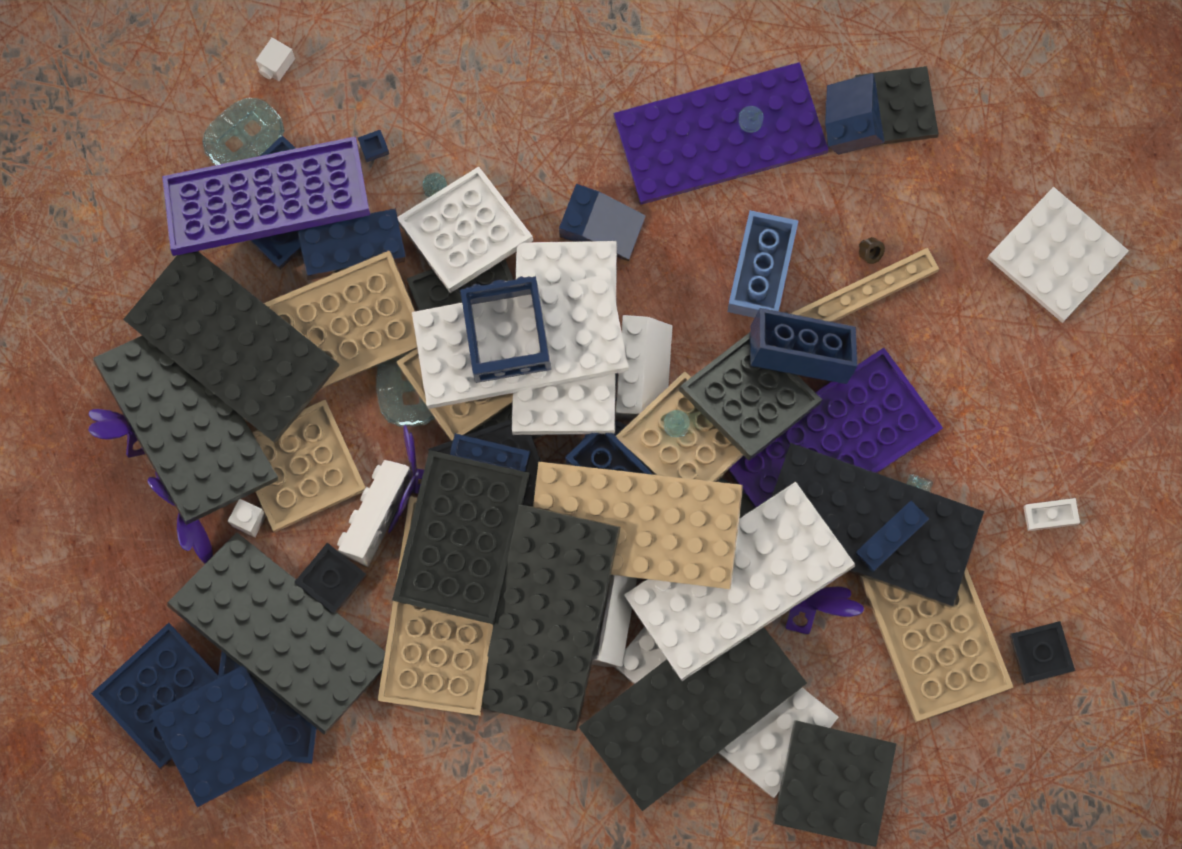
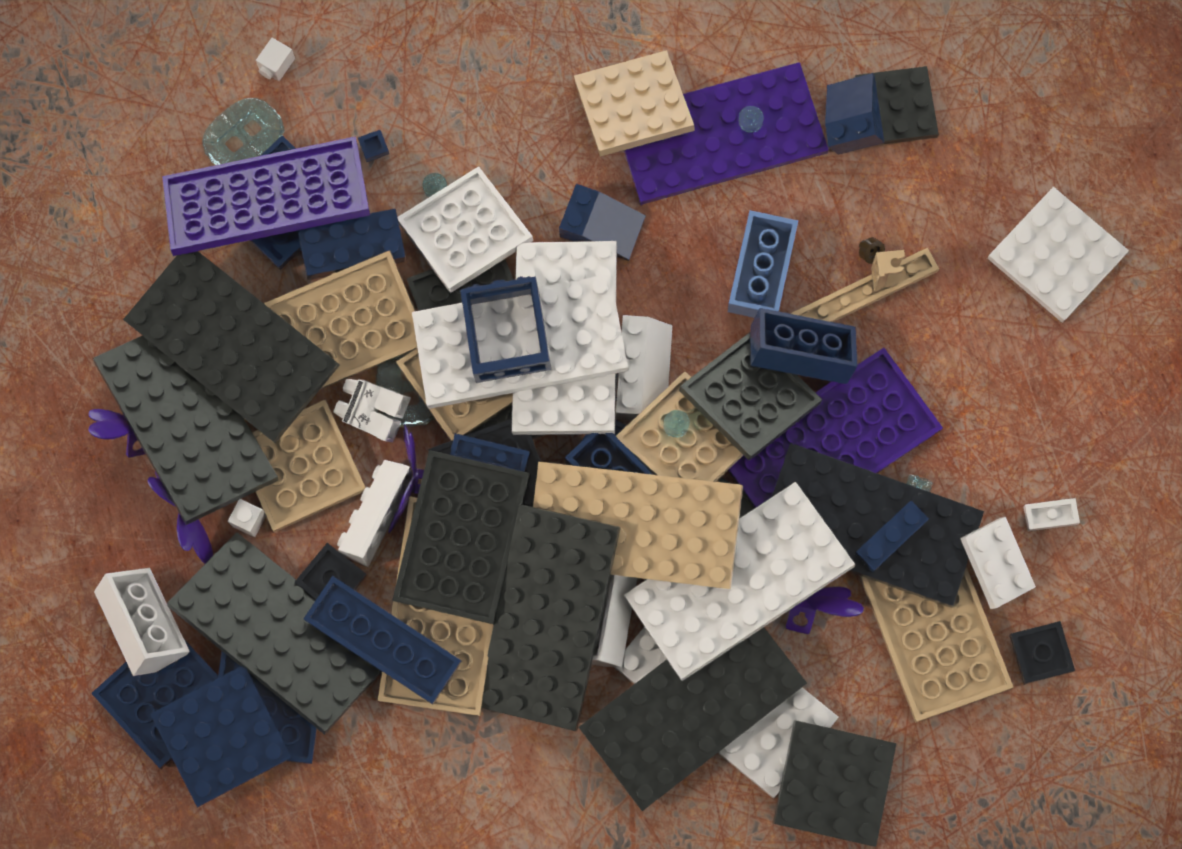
(140, 620): none -> white slope
(363, 408): none -> white hips
(382, 640): none -> dark blue plate
(633, 103): none -> tan plate
(884, 265): none -> tan hinge
(998, 562): none -> white plate

